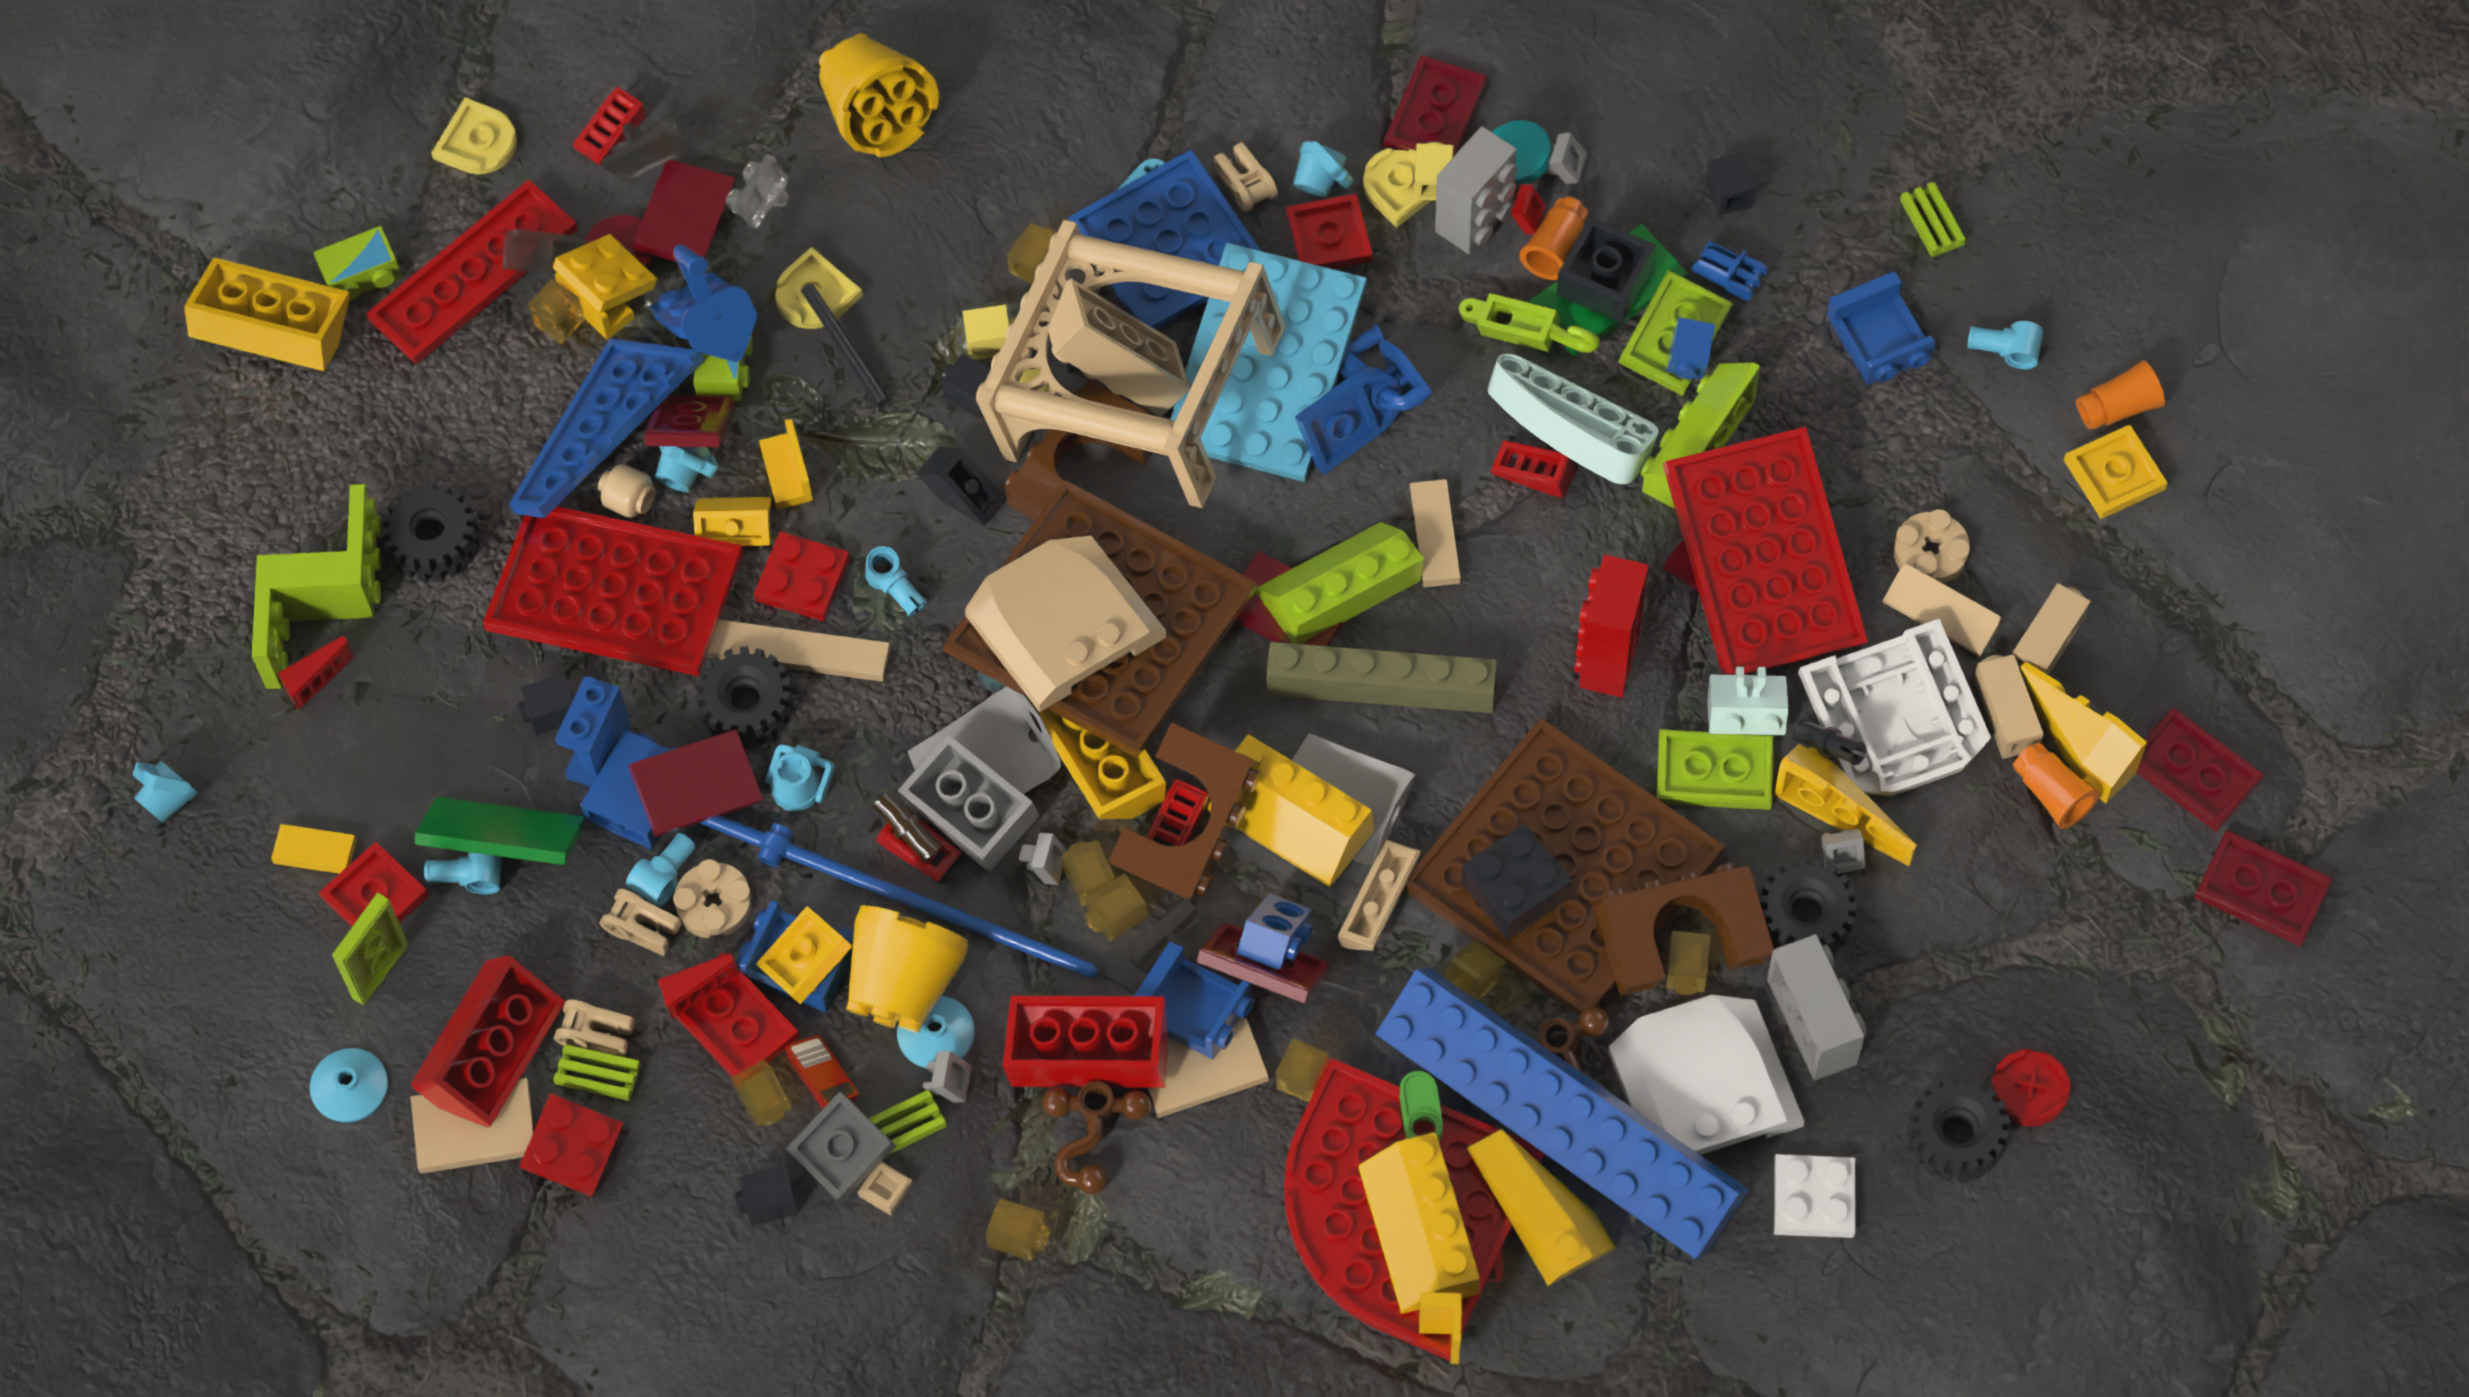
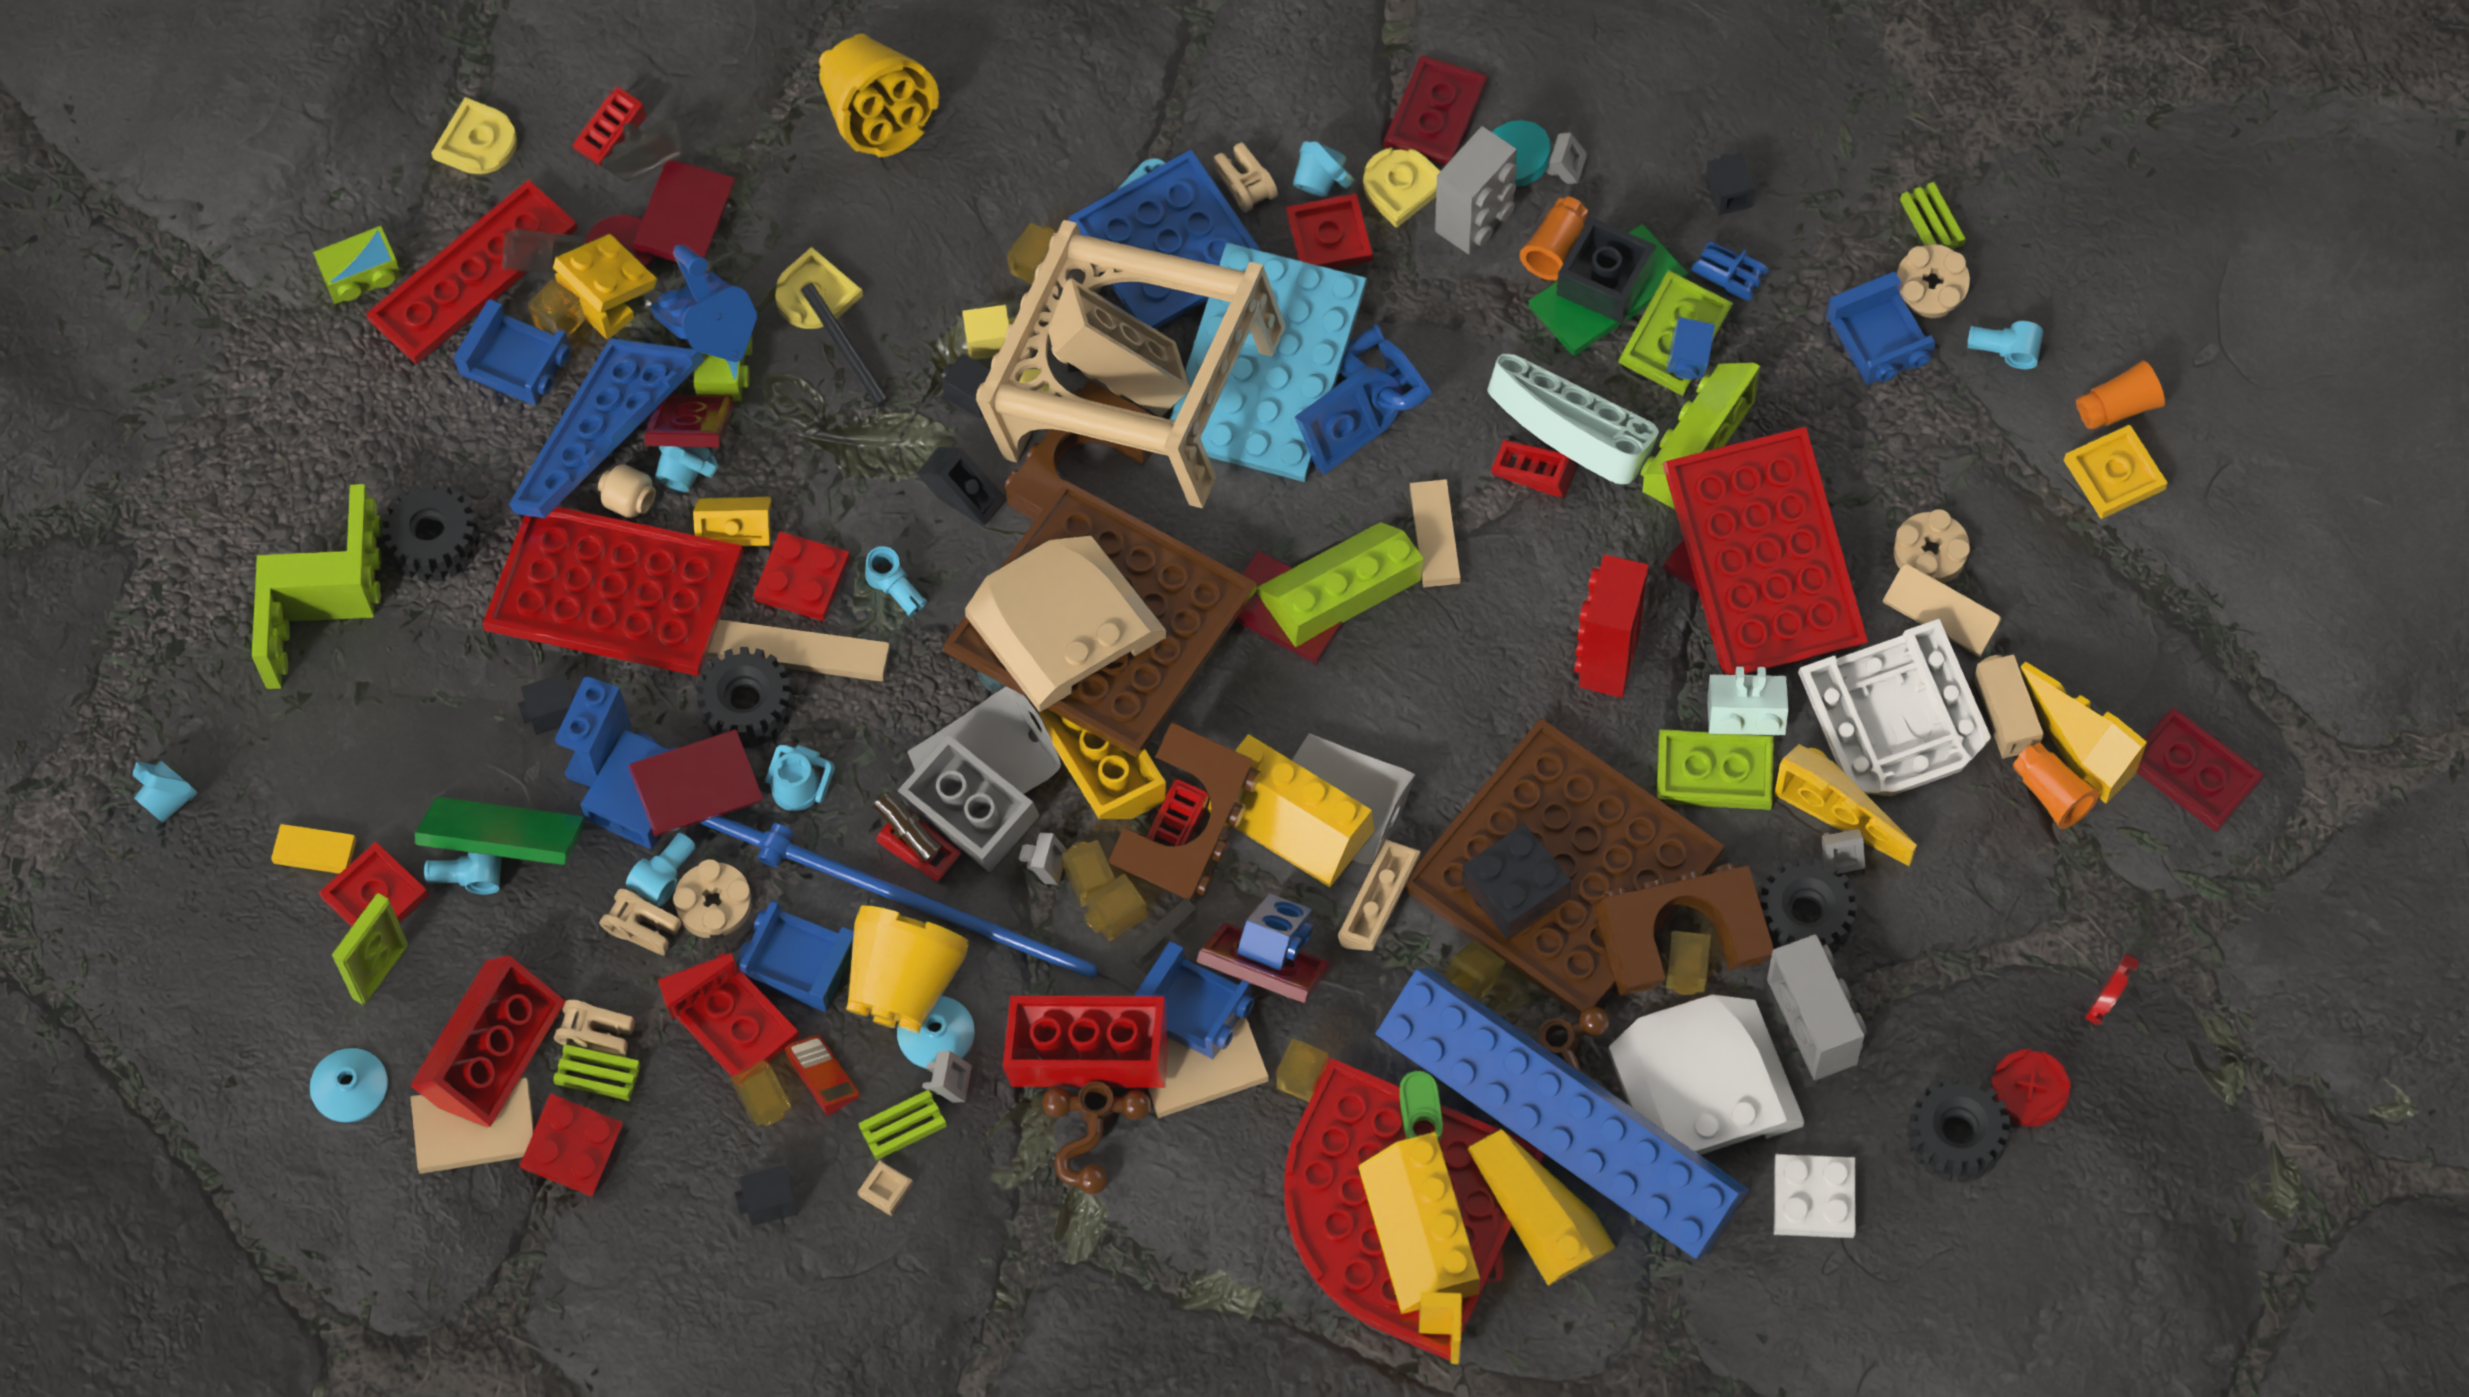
(267, 314): yellow slope -> none
(314, 671): red slope -> none
(511, 355): none -> blue panel
(763, 190): clear hips -> none
(786, 468): yellow panel -> none
(804, 955): yellow plate -> none
(841, 1147): dark grey plate -> none
(1017, 1230): clear yellow brick -> none
(1381, 677): olive brick -> none
(1429, 162): light yellow brick -> none
(1528, 209): red tile -> none
(1530, 324): lime piece -> none
(1829, 742): black pin -> none
(1948, 266): none -> tan plate
(2052, 629): tan brick -> none
(2112, 989): none -> red tile
(2263, 888): dark red tile -> none

